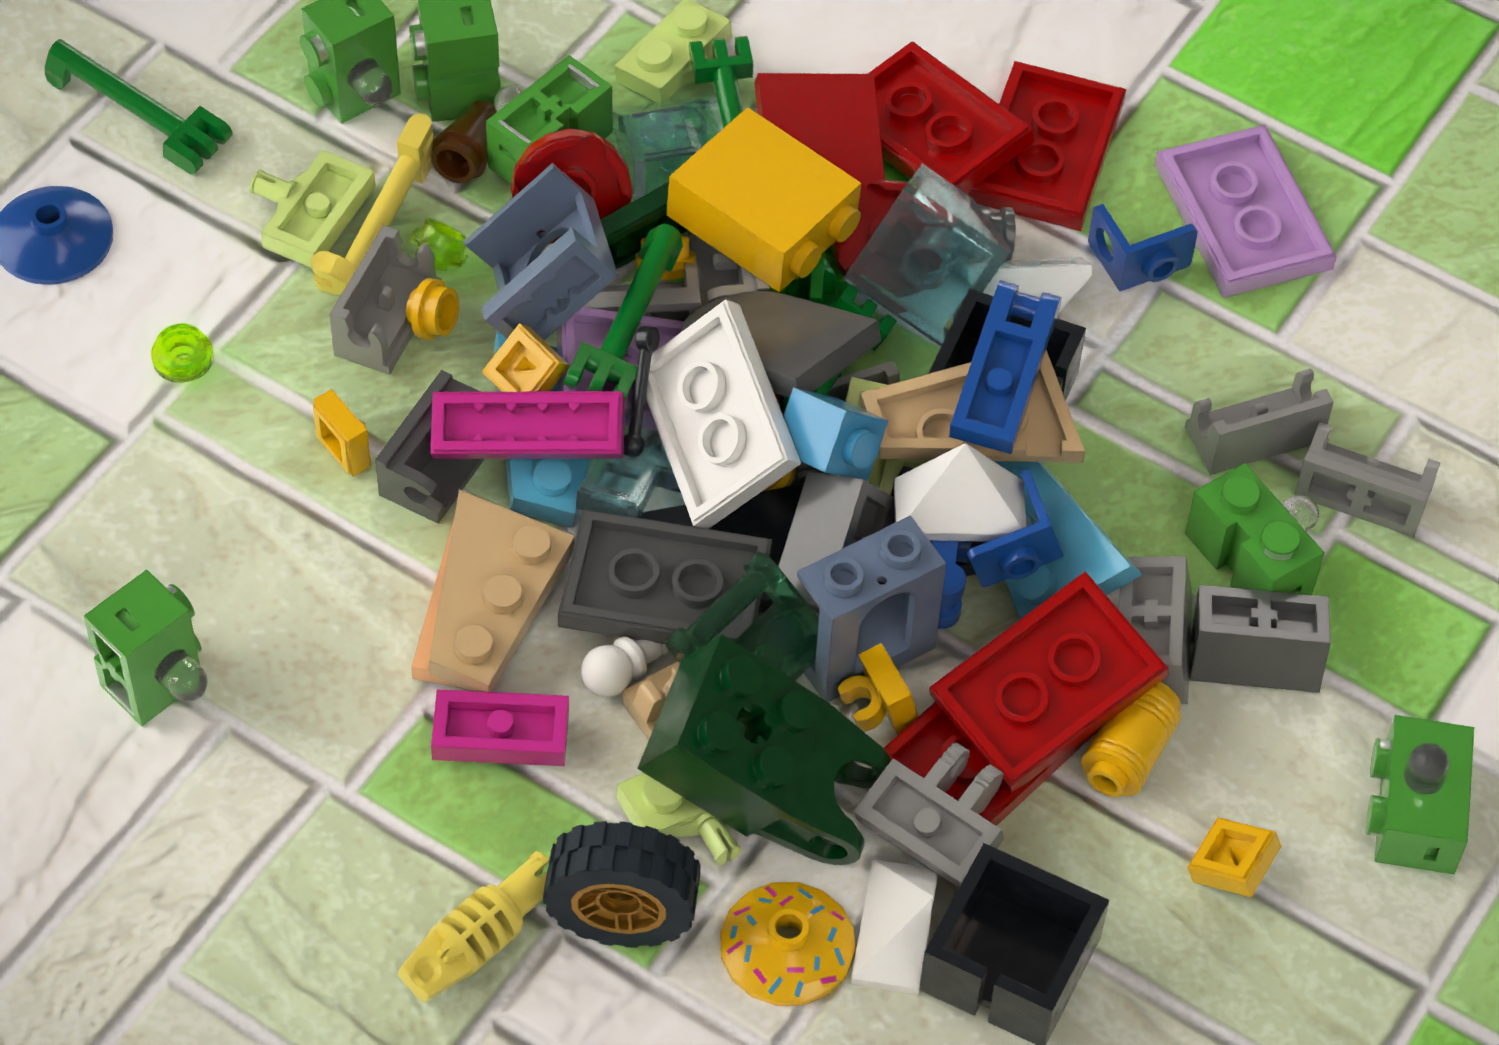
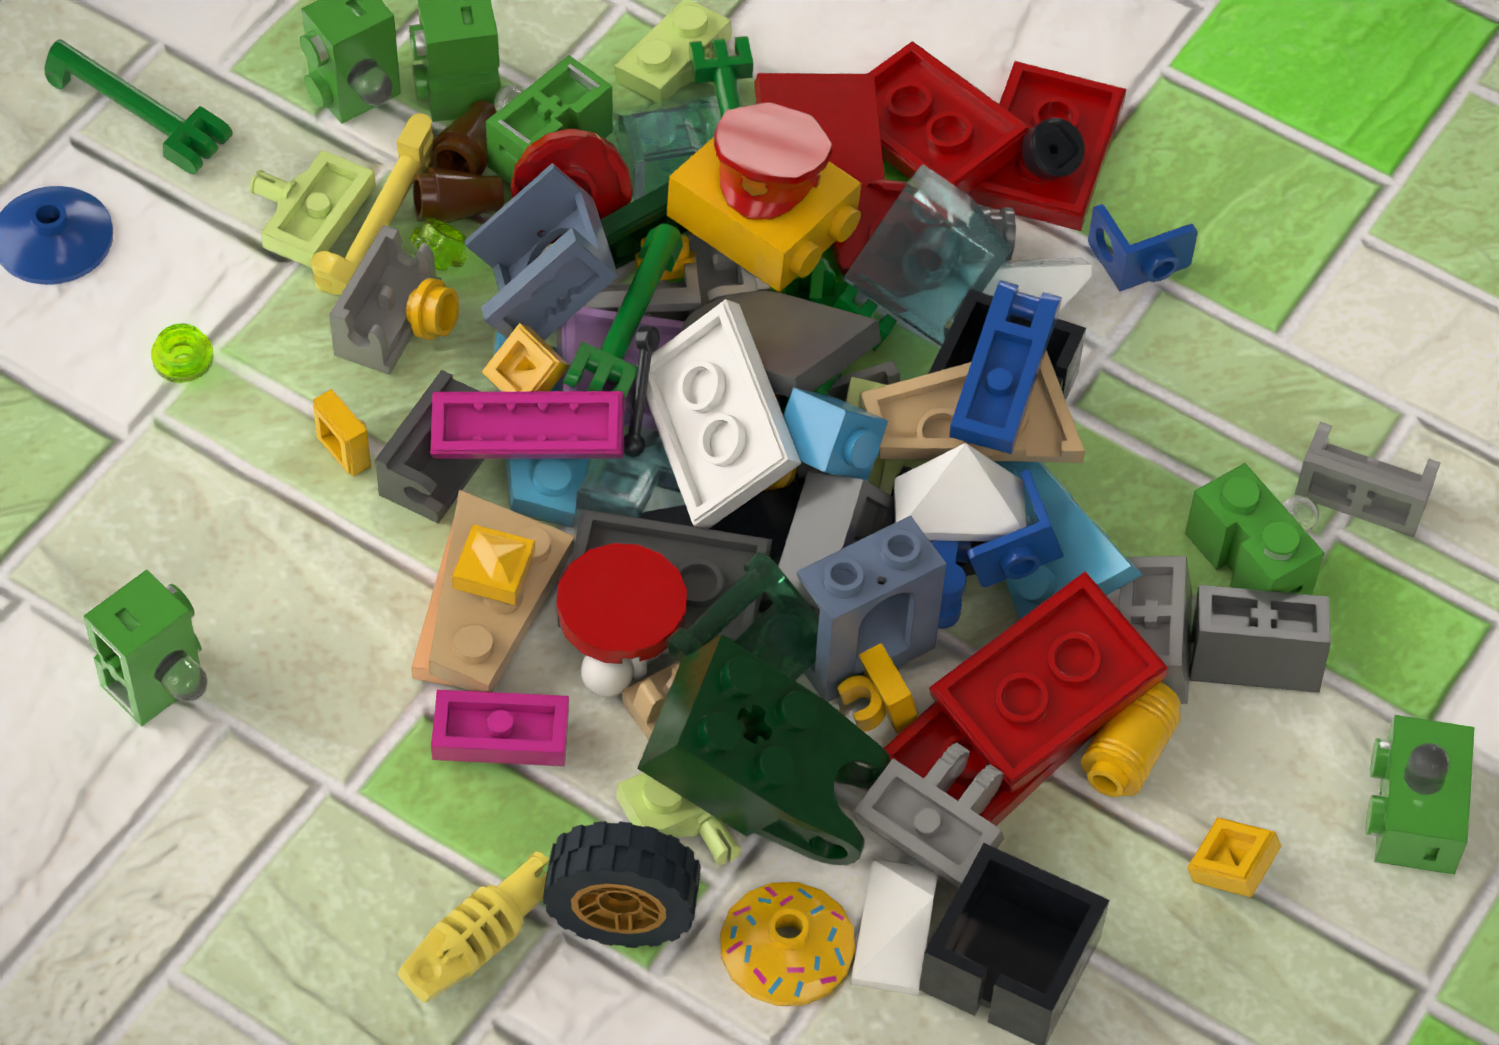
(455, 195): none -> reddish brown cone
(493, 564): none -> yellow tile
(621, 602): none -> red tile
(769, 158): none -> hat
(1053, 149): none -> black tile
(1246, 211): lavender tile -> none
(1258, 426): light grey hinge -> none

